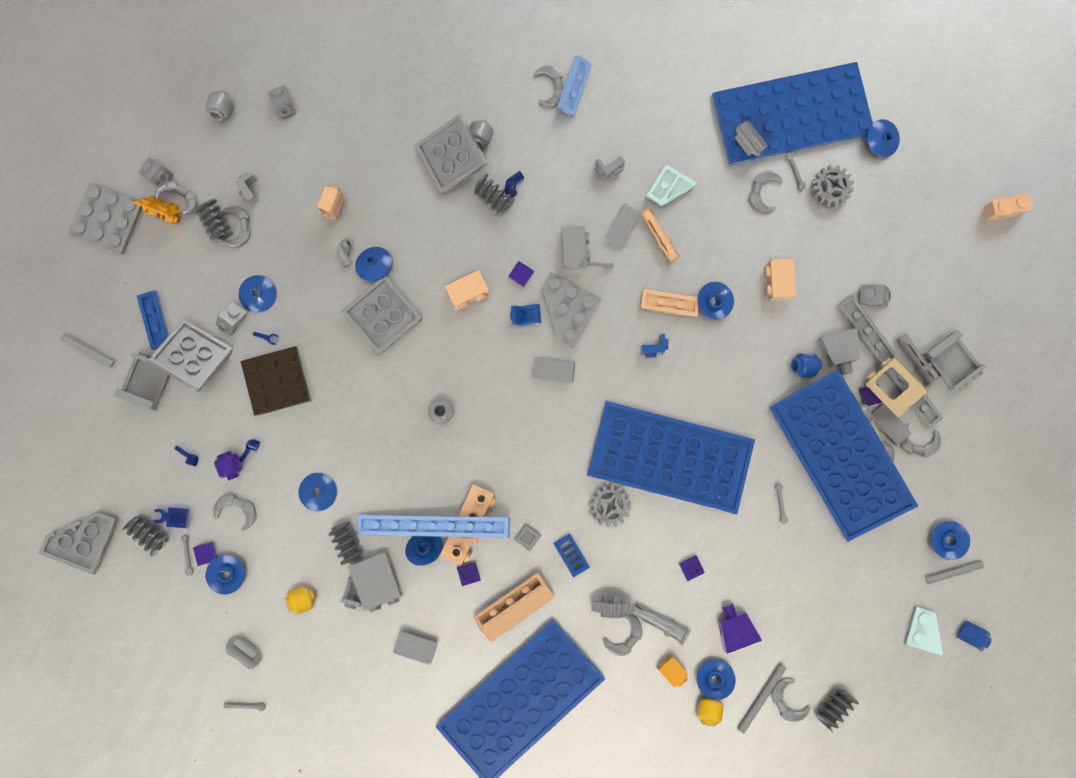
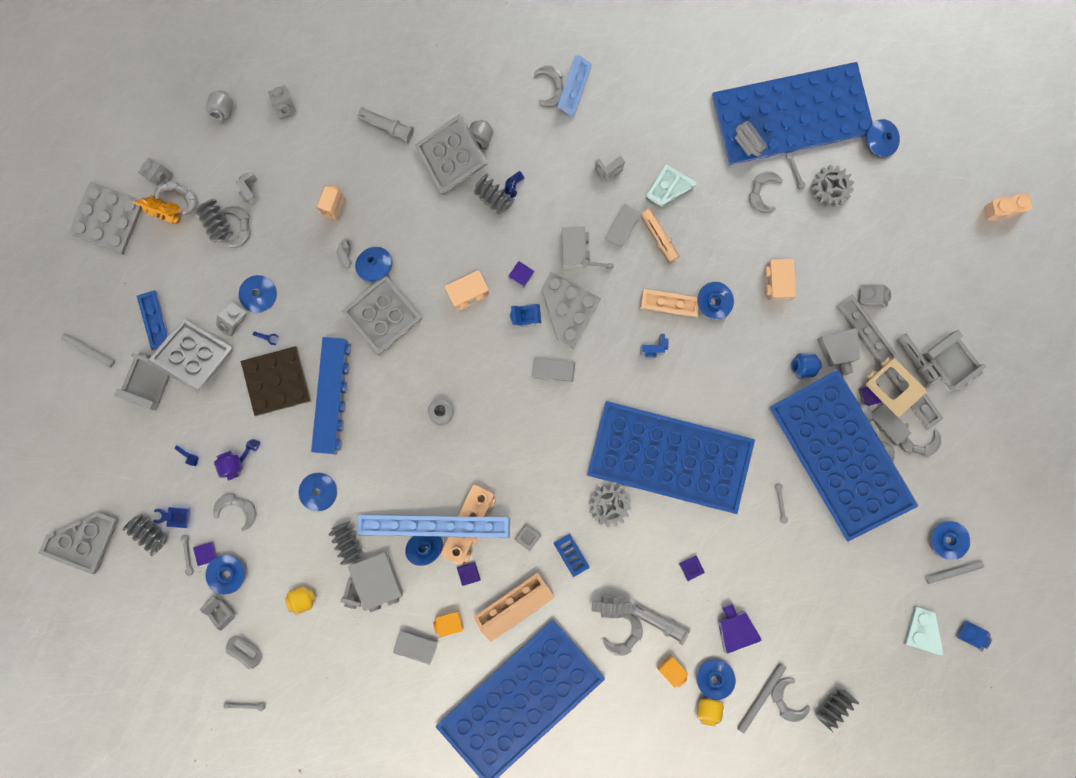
(217, 612): none -> light grey bracket
(330, 396): none -> blue brick
(393, 127): none -> light grey pin
(448, 624): none -> light orange brick

